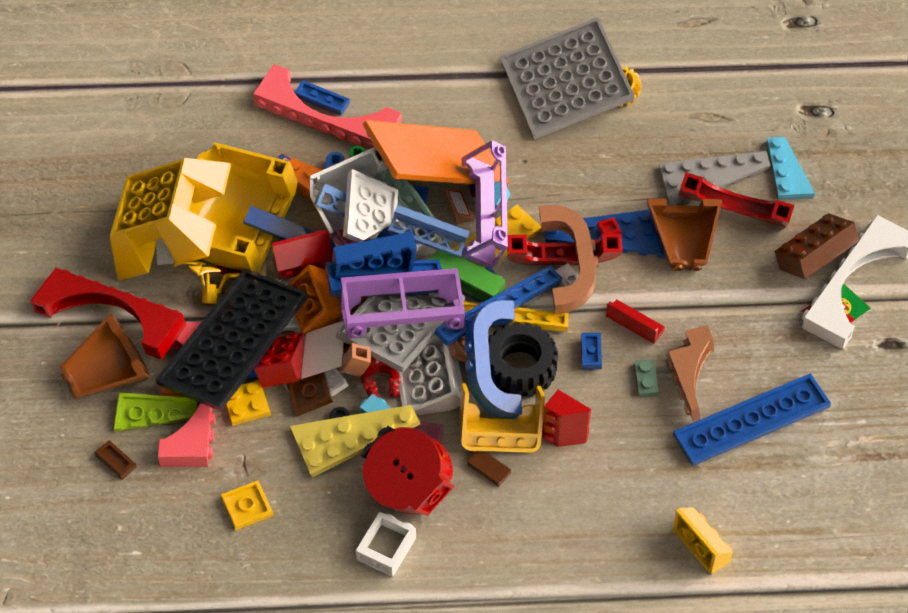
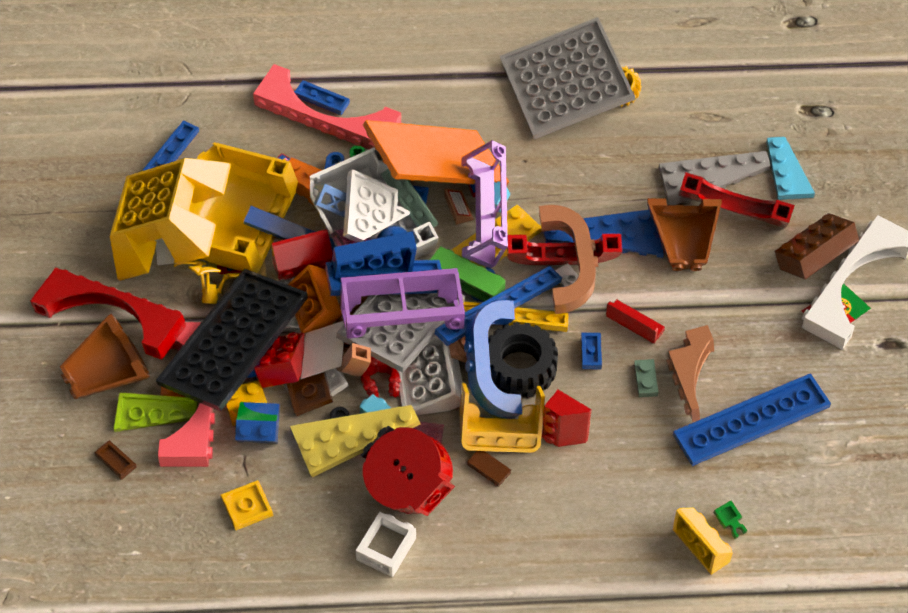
(174, 145): none -> blue plate
(257, 422): none -> blue slope
(433, 226): medium blue fence -> none
(608, 226): red tile -> none
(729, 517): none -> green plate

